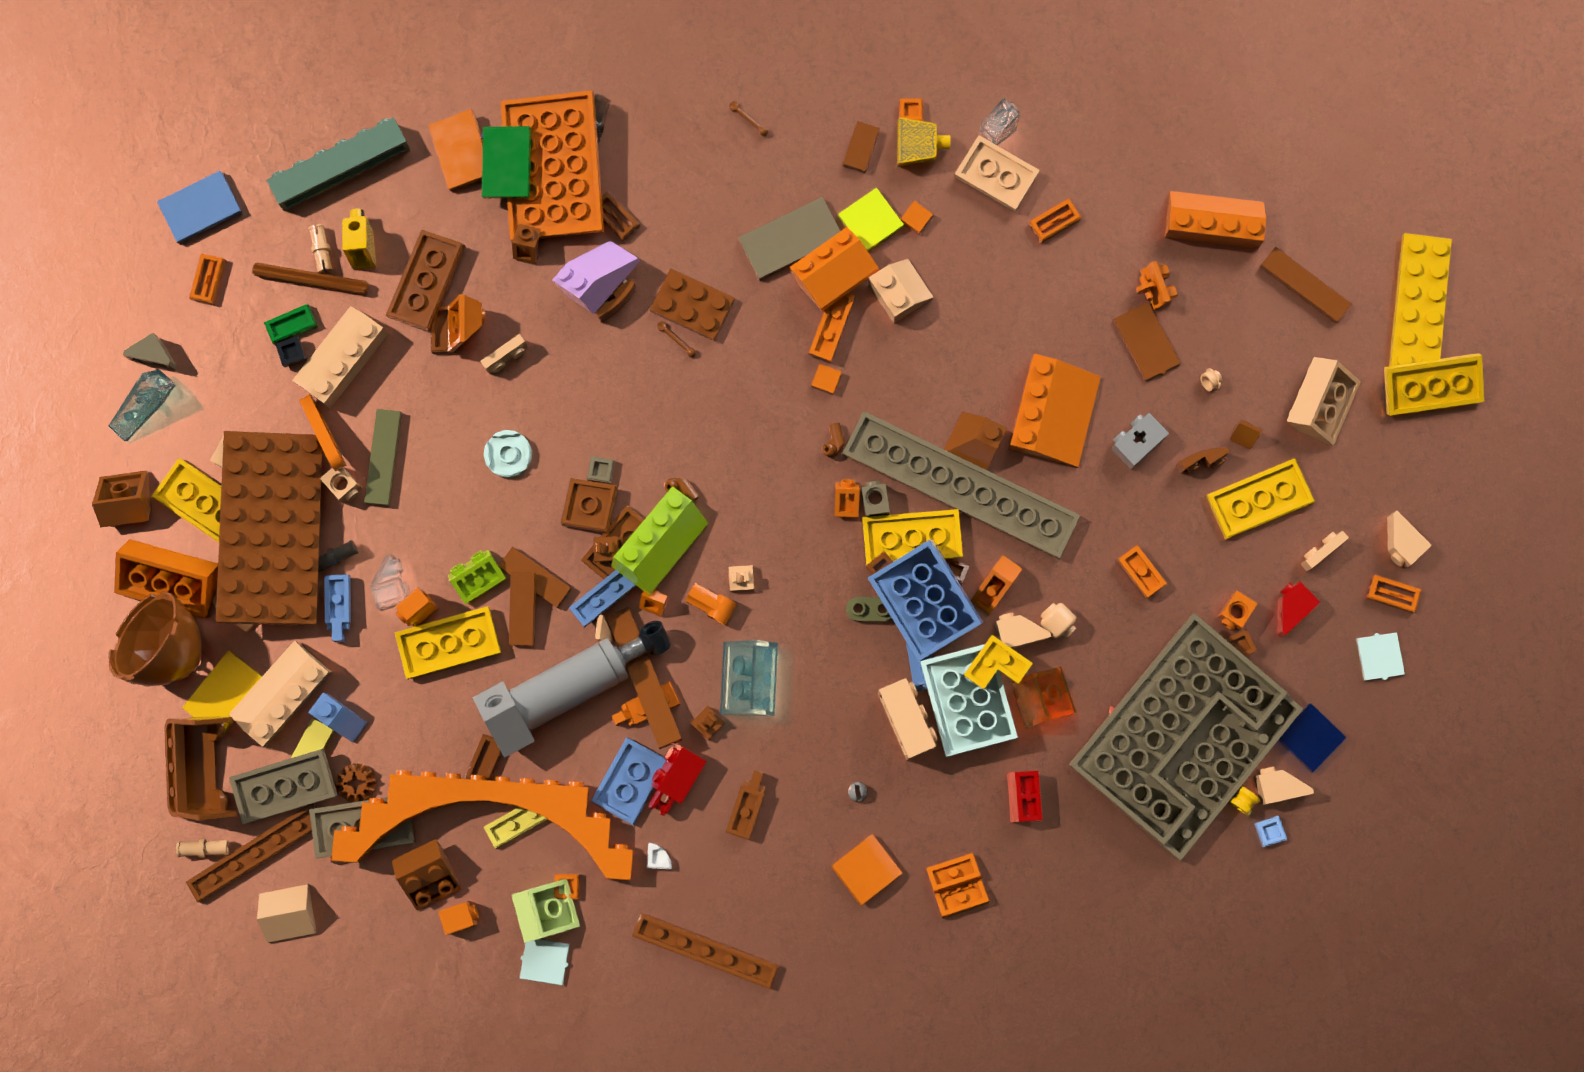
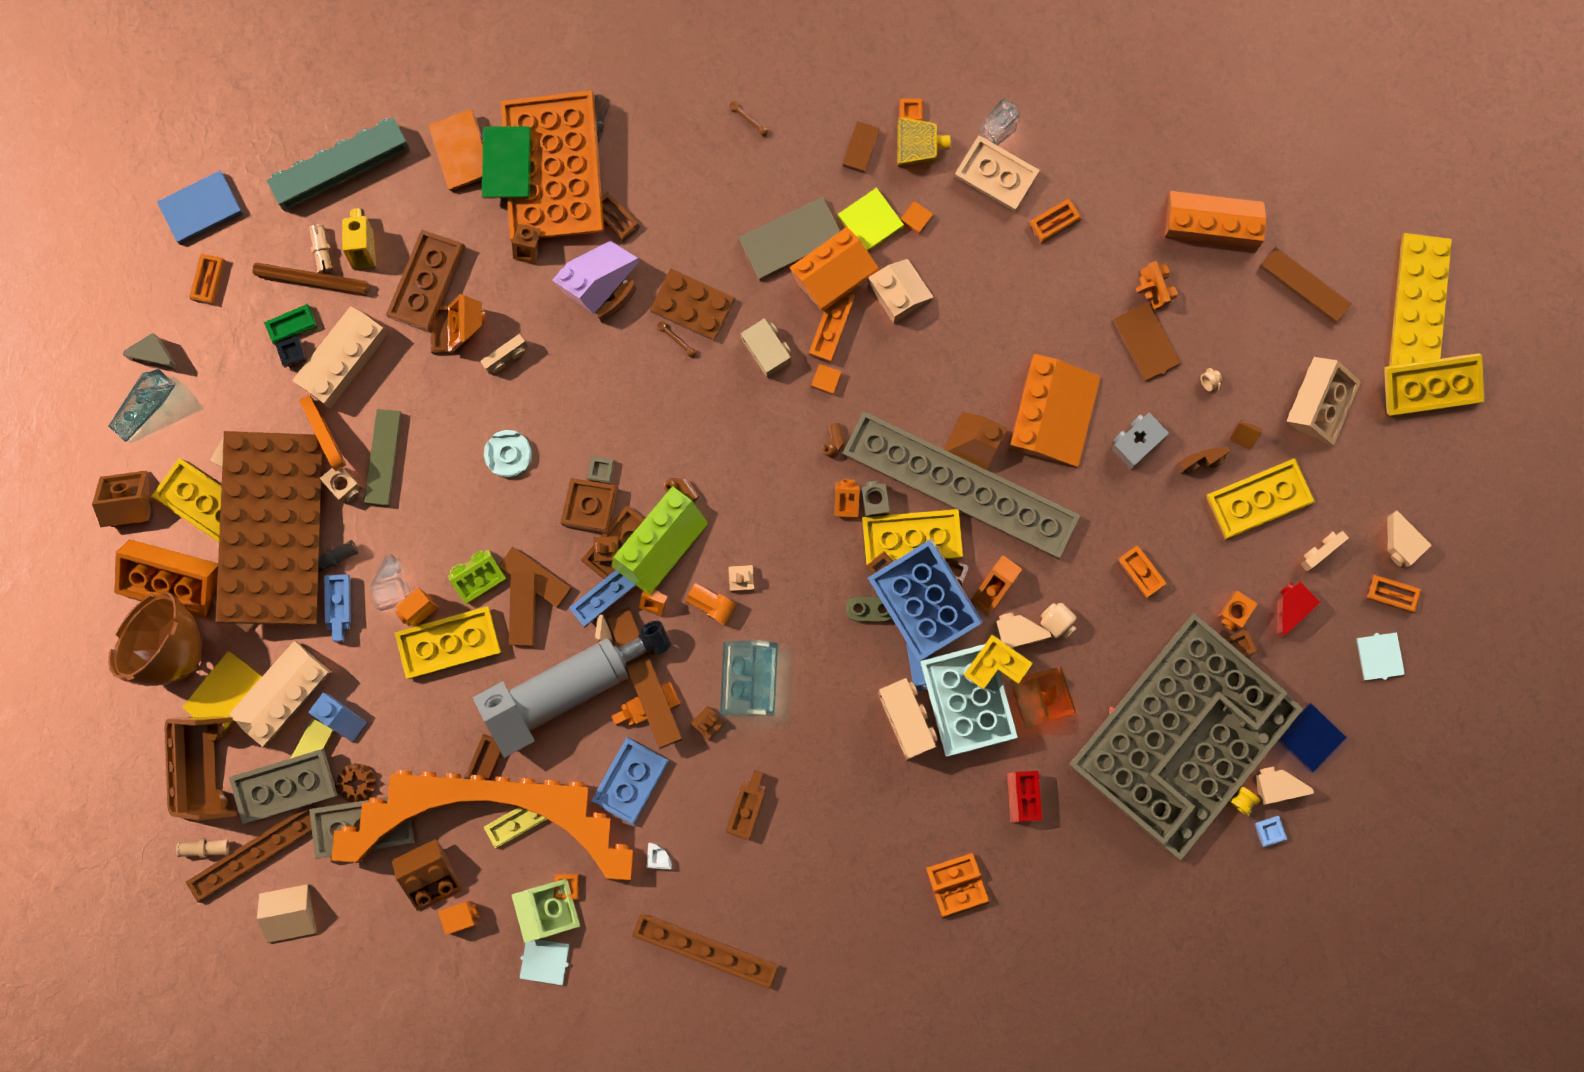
(675, 778): red brick -> none
(766, 348): none -> tan brick
(852, 794): light grey hinge -> none
(866, 869): orange slope -> none

